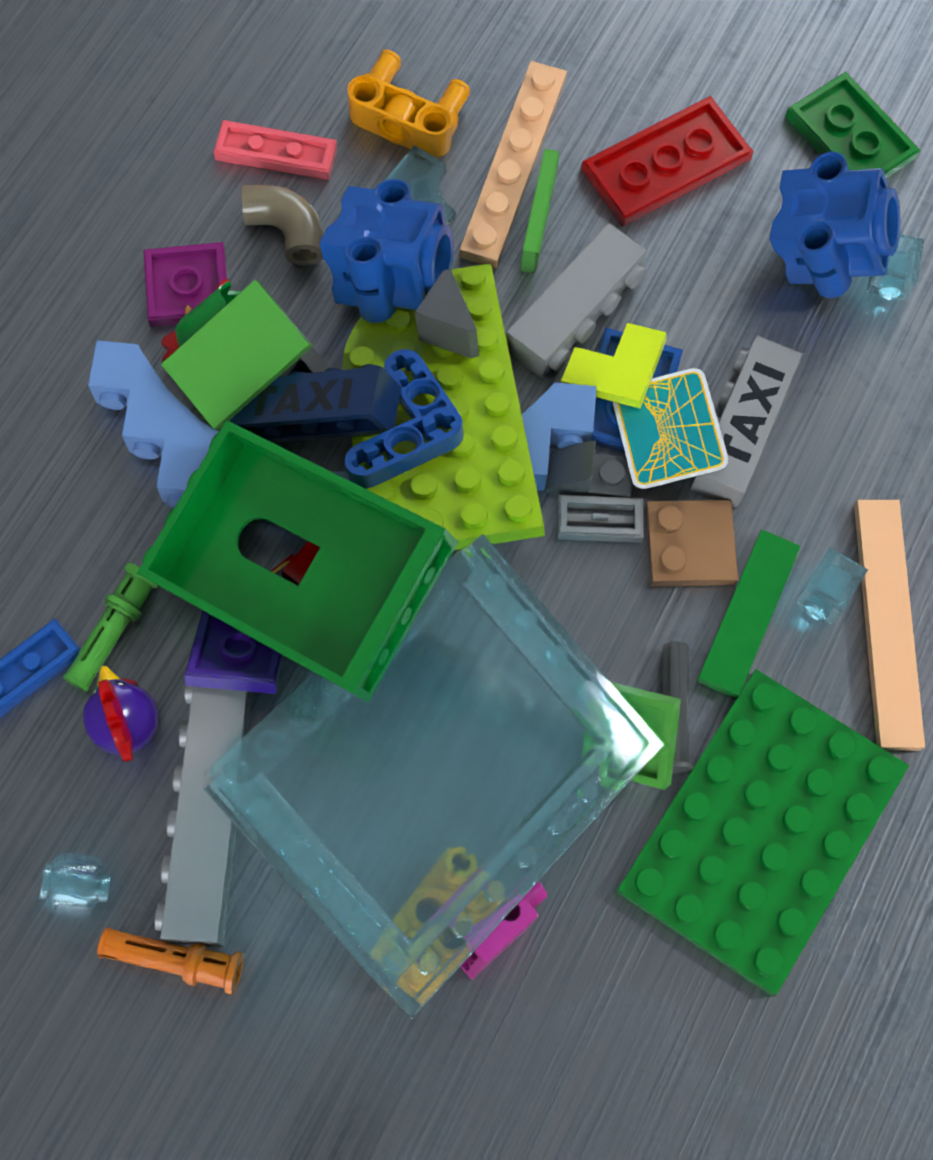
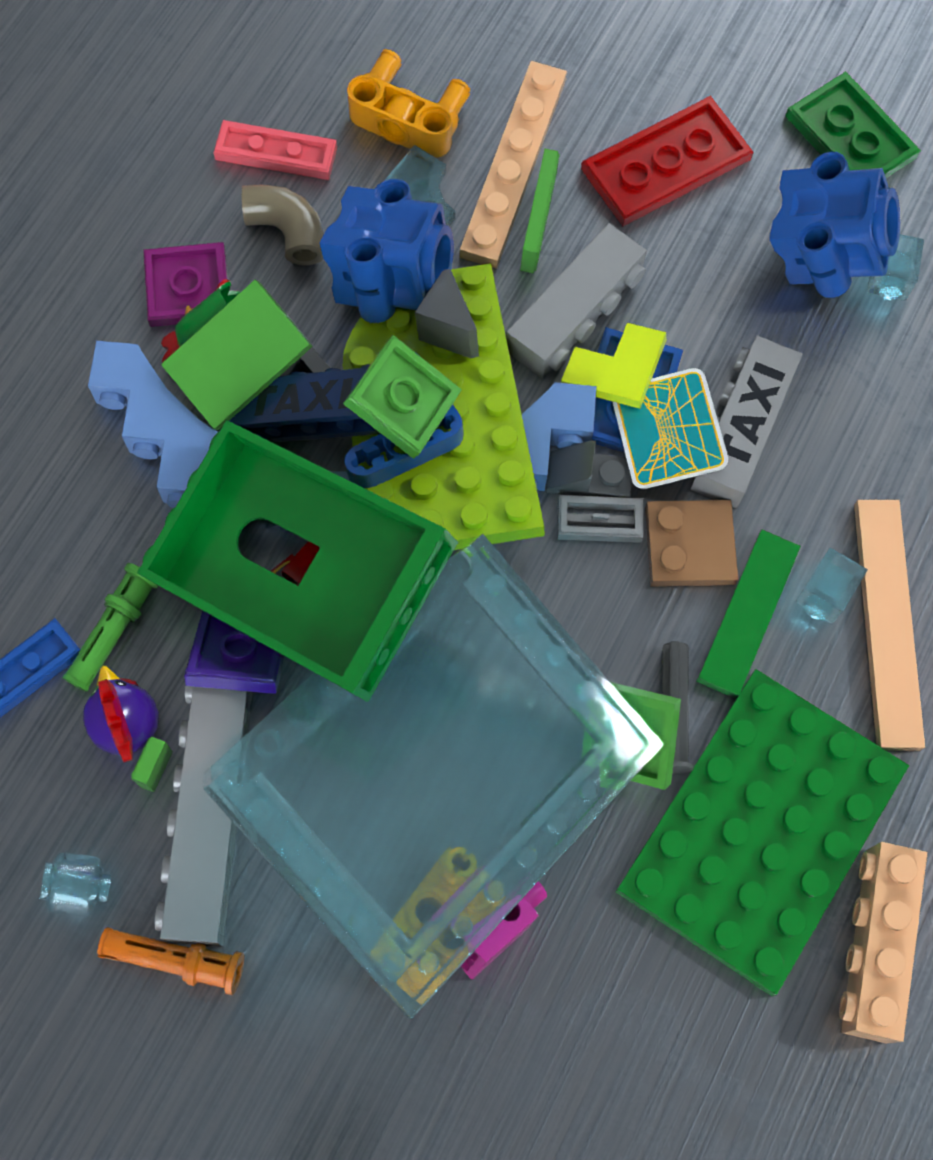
(151, 764): none -> bright green tile
(402, 396): none -> bright green tile
(883, 943): none -> light nougat brick

